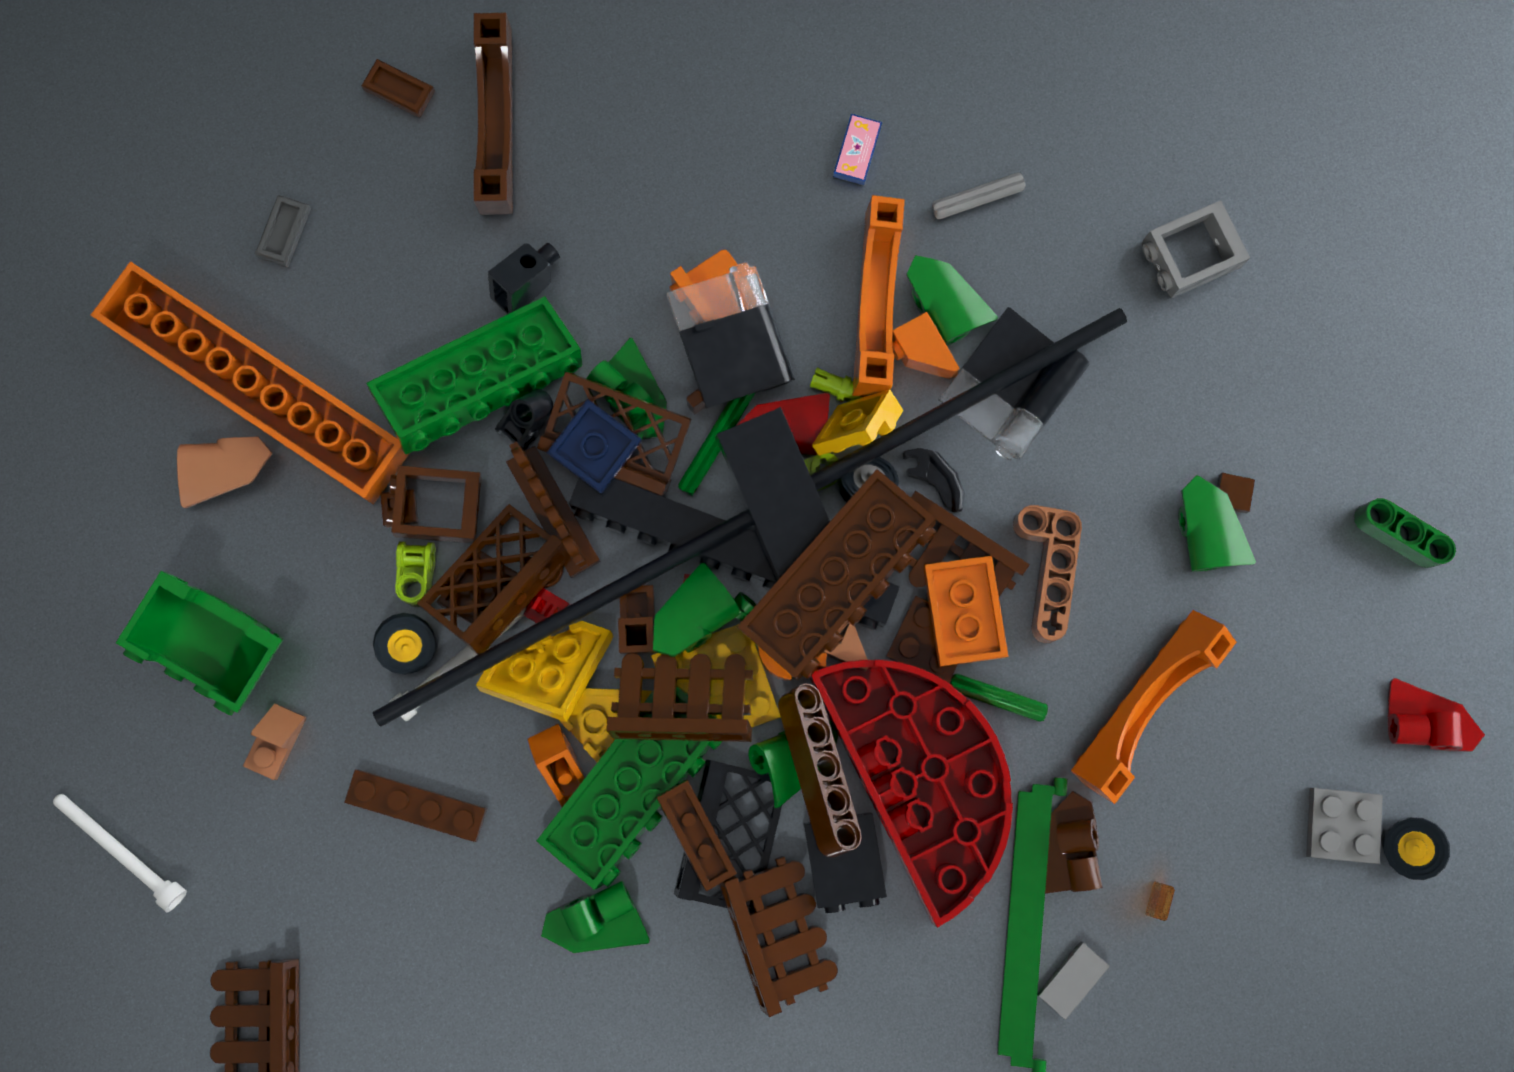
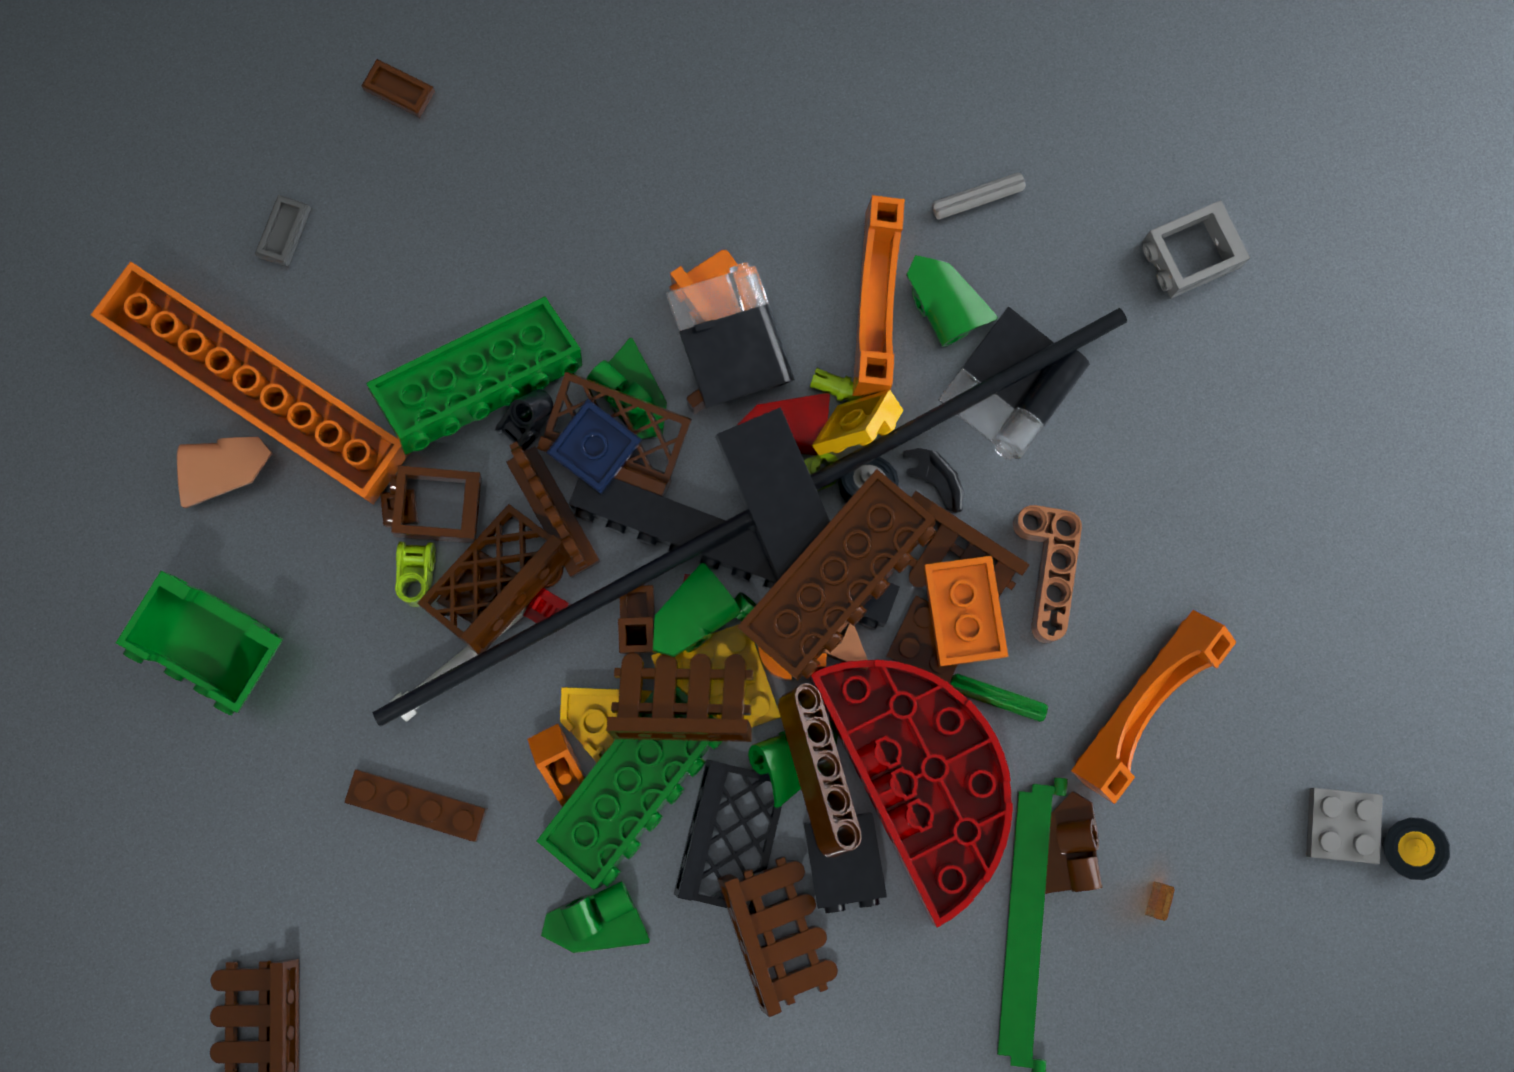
(166, 892): white piece -> none
(274, 741): nougat slope -> none
(404, 643): black wheel -> none
(494, 85): reddish brown arch -> none
(521, 276): black torso -> none
(551, 672): yellow plate -> none
(696, 835): reddish brown plate -> none
(710, 447): green axle -> none
(857, 149): bright pink tile -> none
(923, 348): orange slope -> none
(1073, 980): light grey tile -> none
(1212, 528): green panel -> none
(1238, 490): reddish brown tile -> none
(1420, 533): green beam -> none
(1429, 720): red panel -> none

